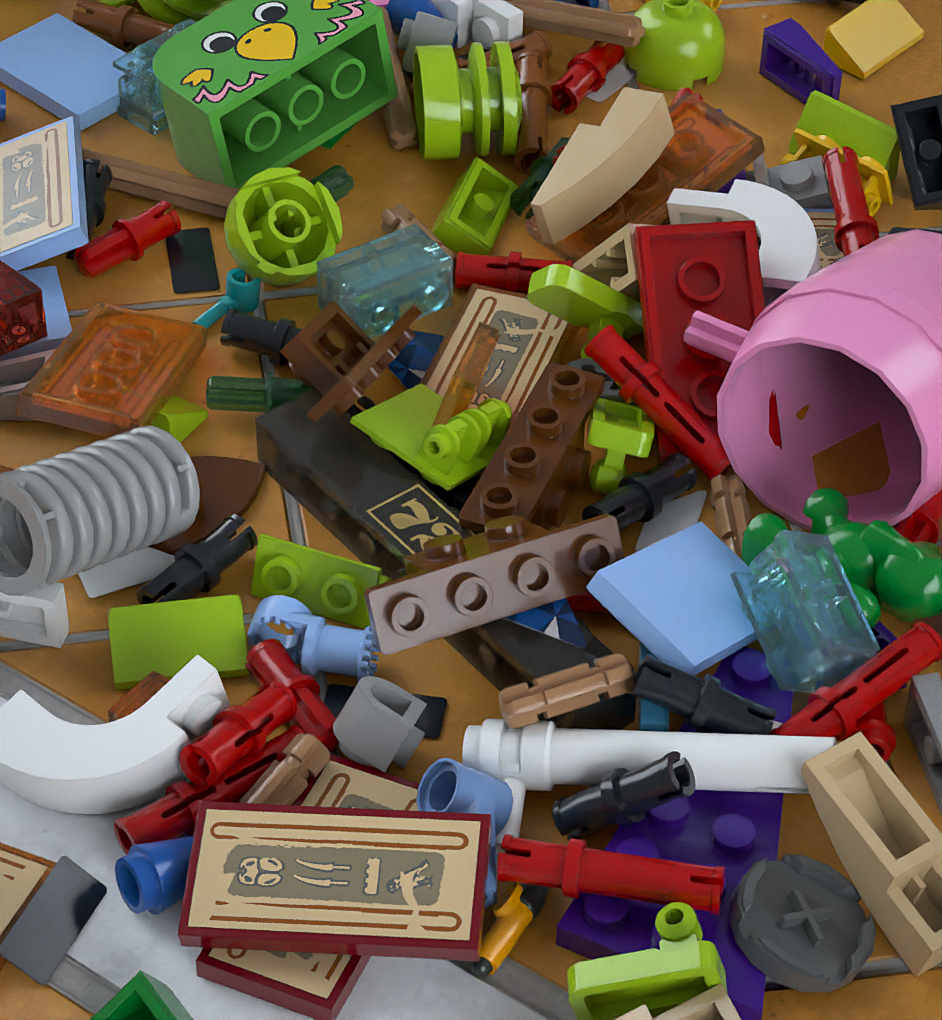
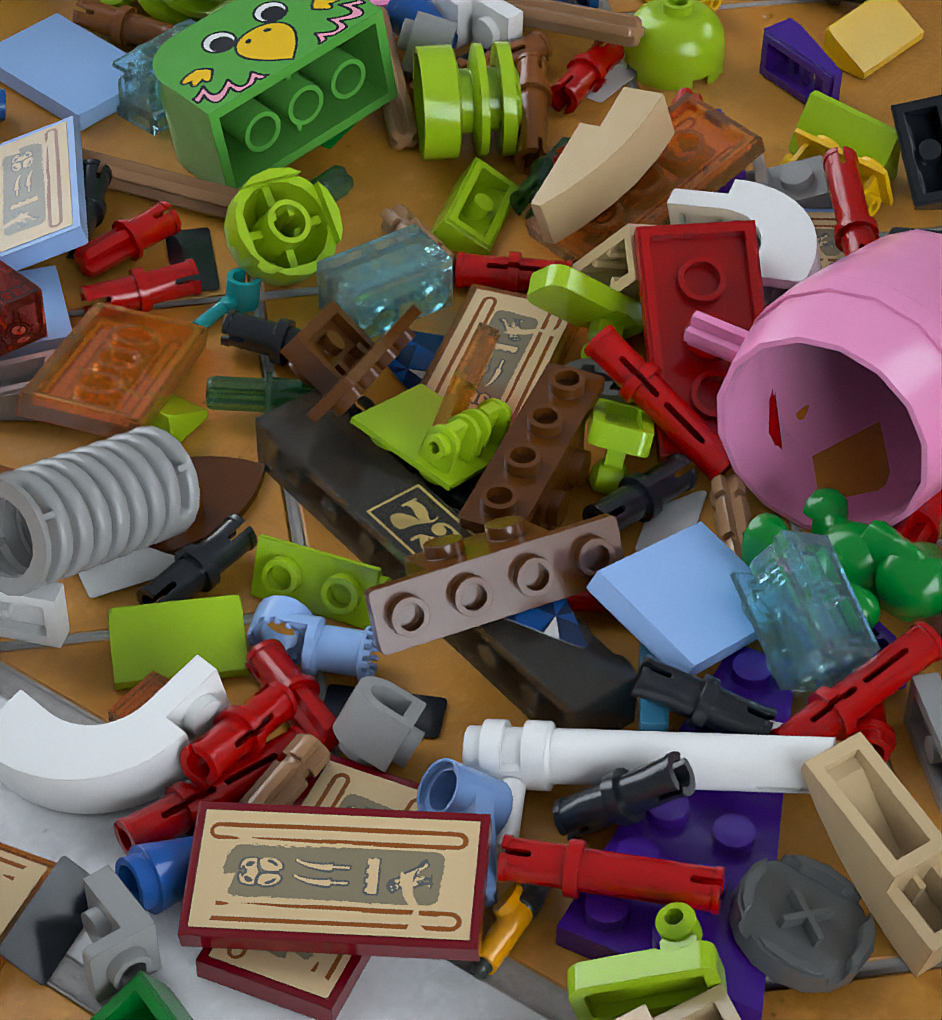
(120, 935): none -> light grey bracket
(144, 289): none -> red pin
(566, 690): medium nougat axle -> none

